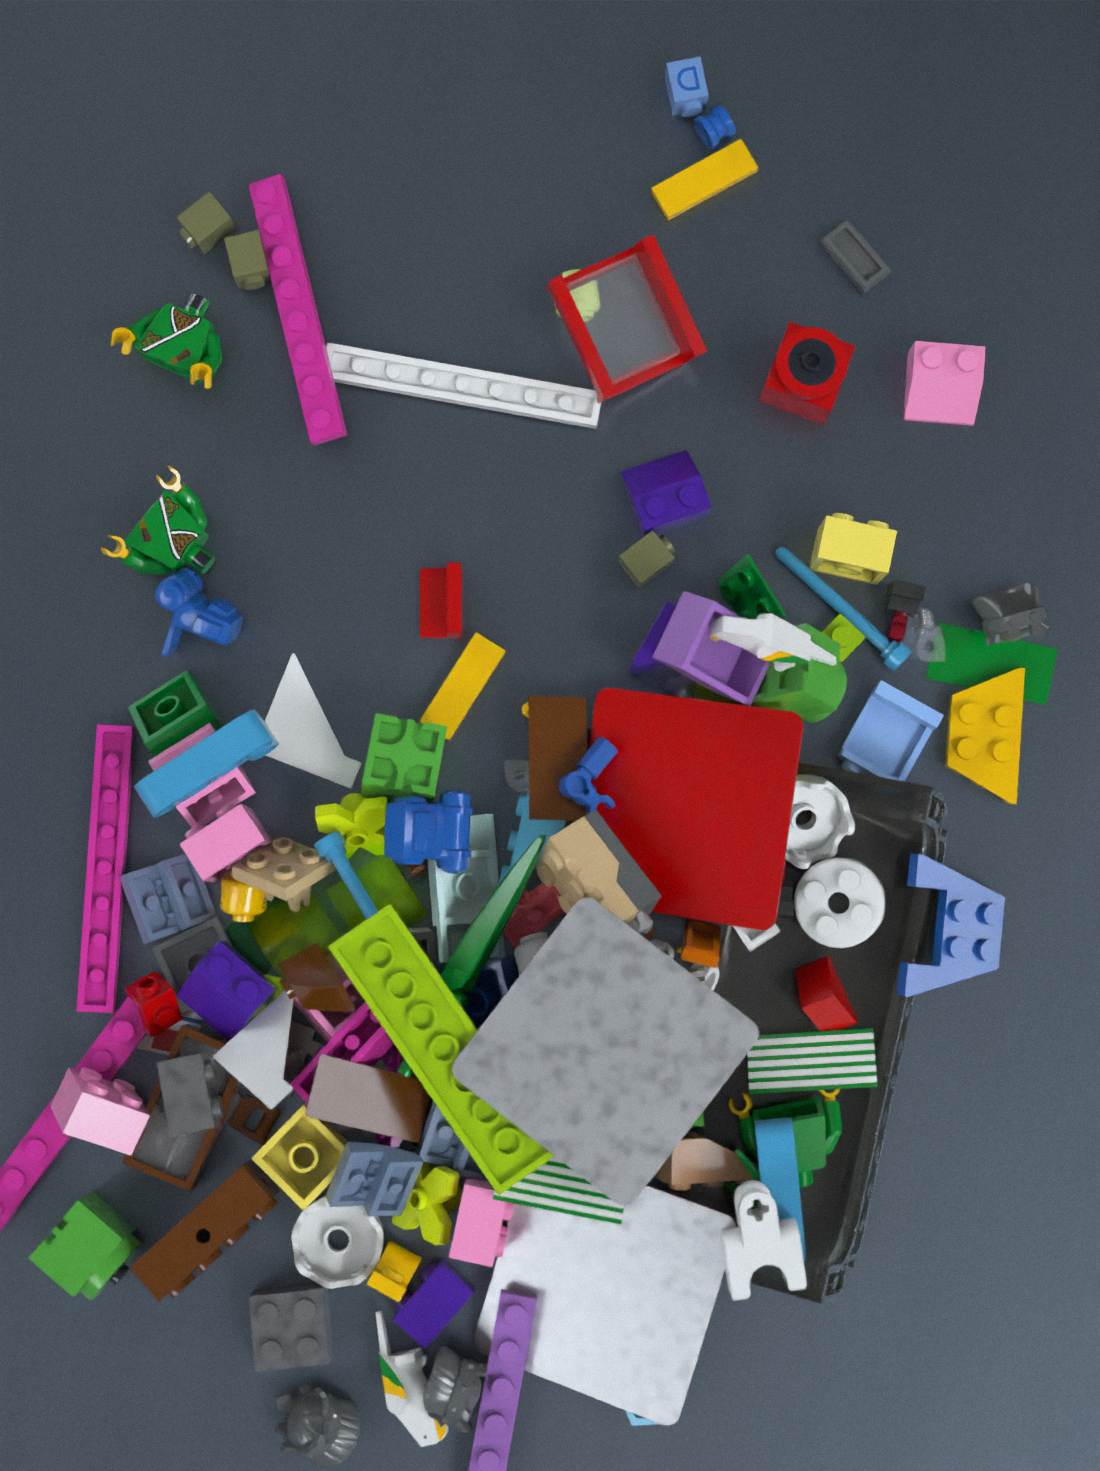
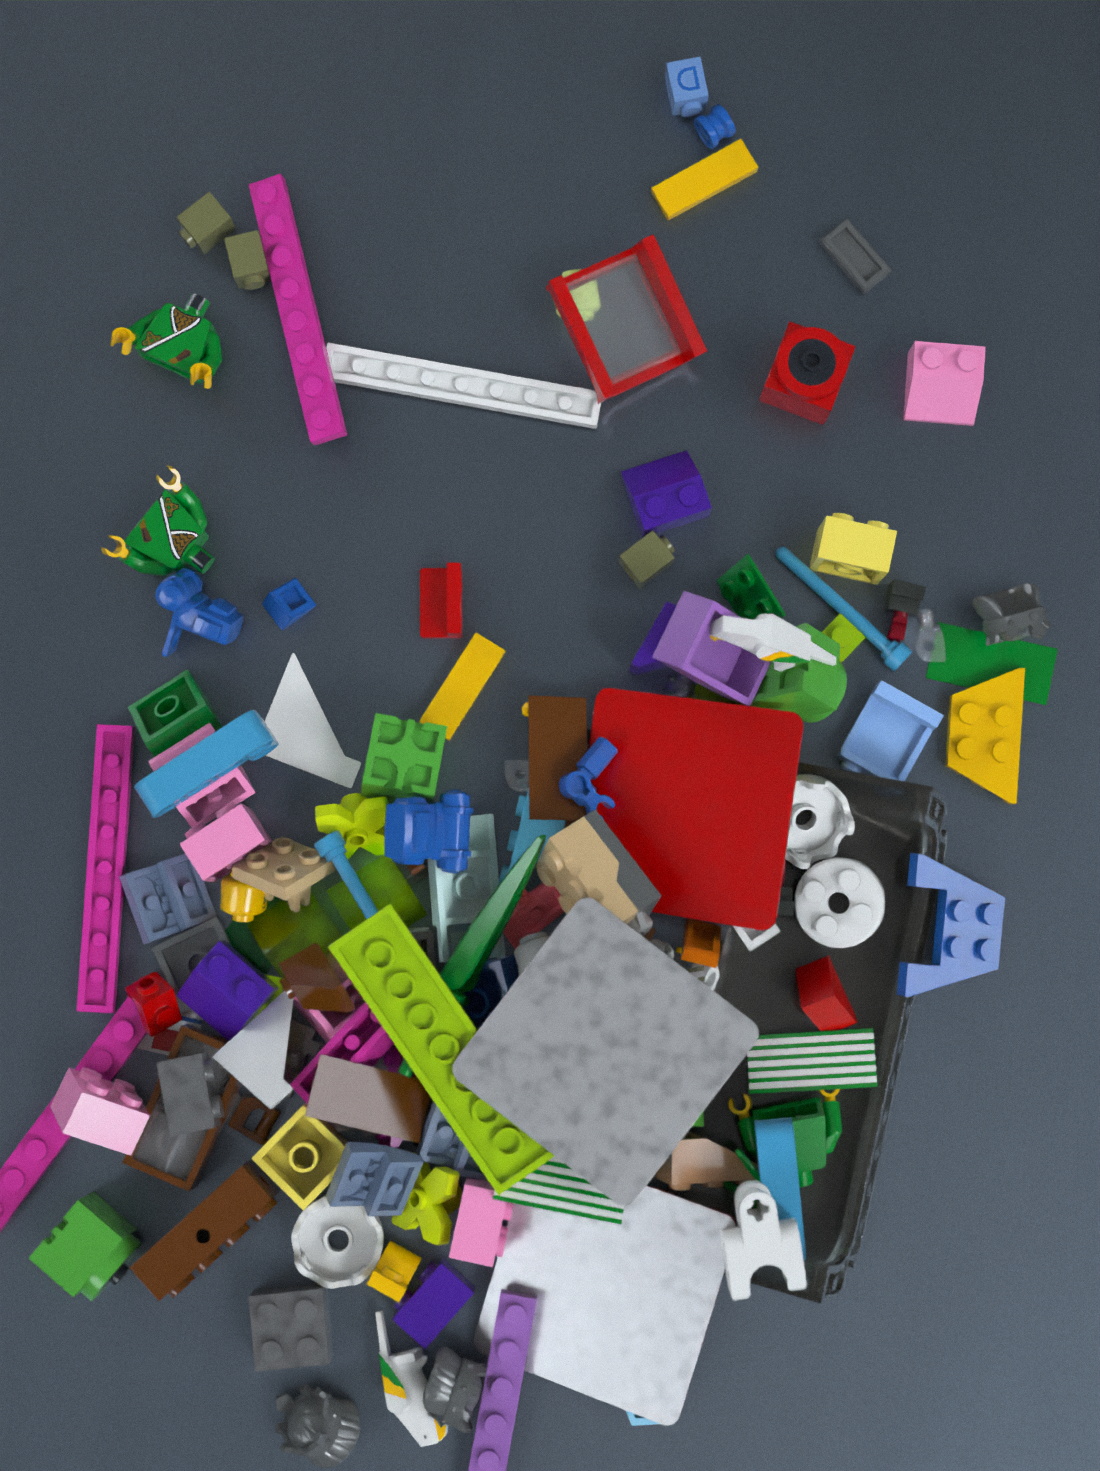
(288, 603): none -> blue slope

